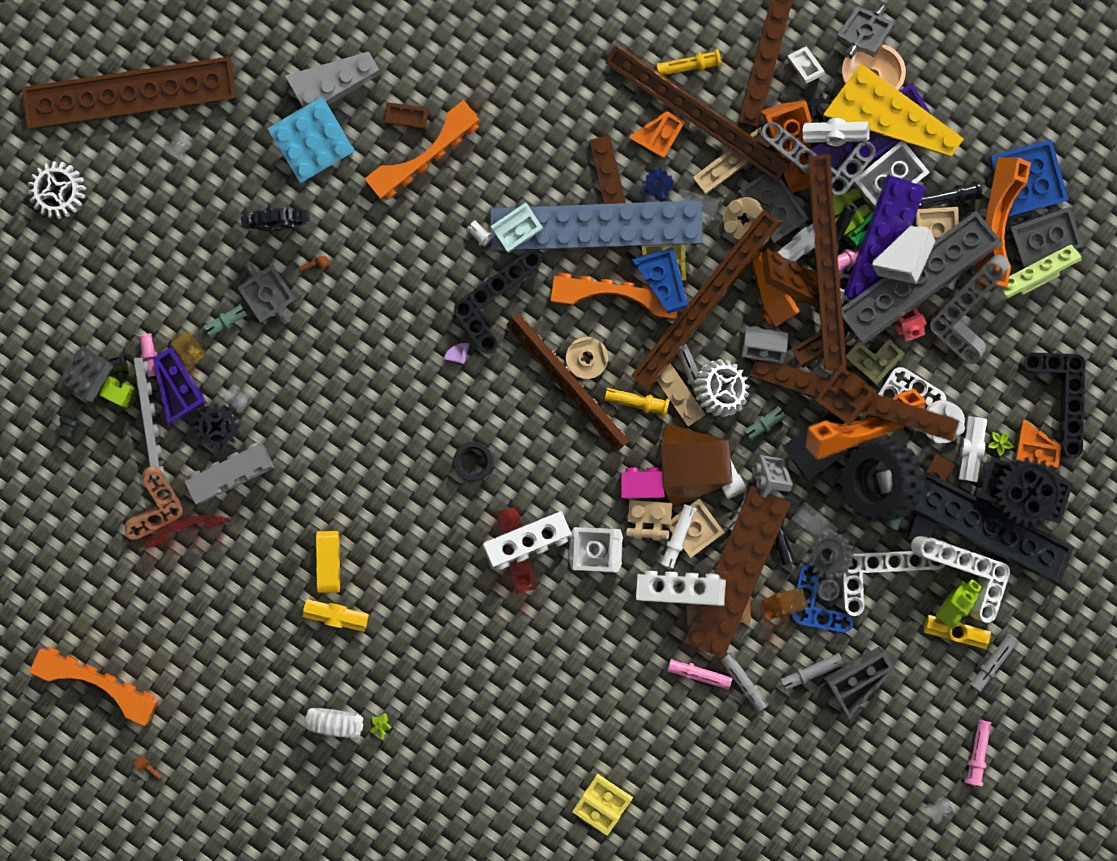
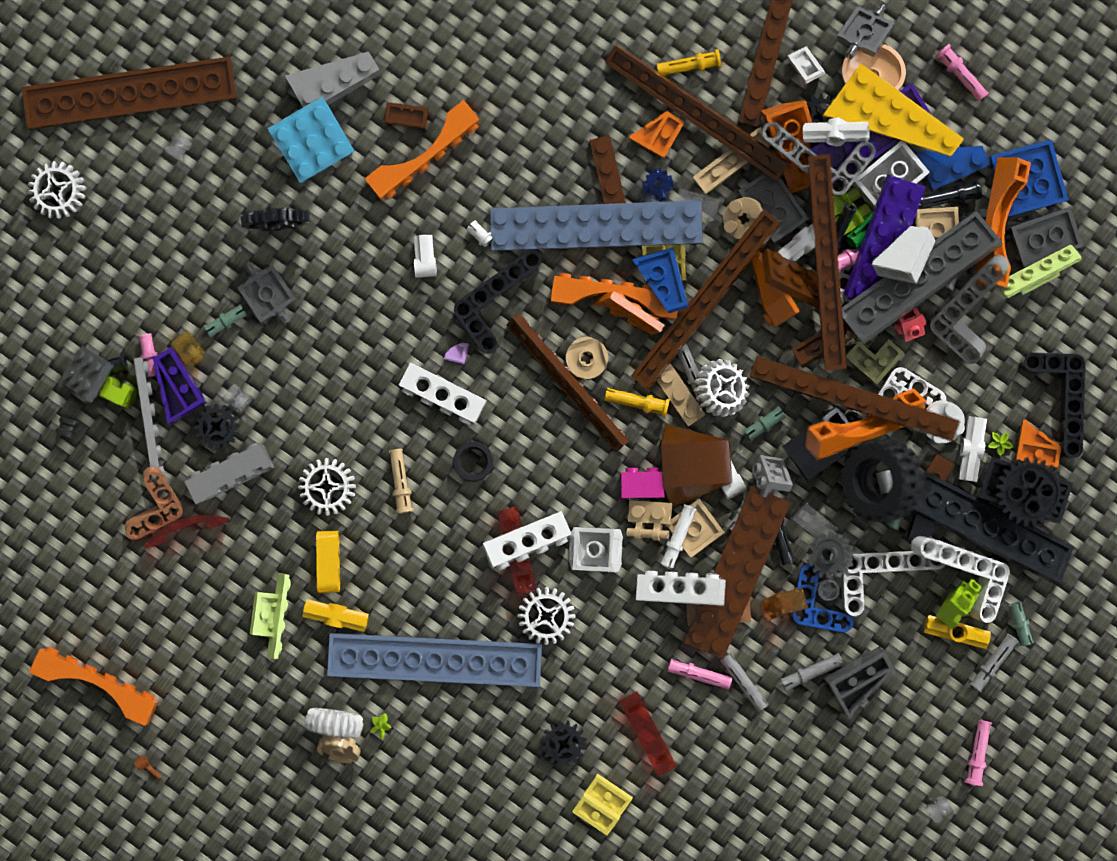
(269, 615): none -> yellowish green bracket
(321, 261): dark orange hand -> none
(327, 477): none -> white gear
(339, 749): none -> tan plate
(401, 491): none -> tan pin
(415, 374): none -> white brick
(425, 261): none -> white piece
(434, 659): none -> sand blue plate
(517, 227): light aqua plate -> none
(561, 605): none -> white gear
(576, 751): none -> black gear
(623, 308): none -> orange wing
(648, 733): none -> clear red slope
(765, 344): light grey brick -> none
(845, 396): reddish brown plate -> none
(949, 169): none -> blue wing
(952, 64): none -> bright pink pin
(1020, 624): none -> sand green pin

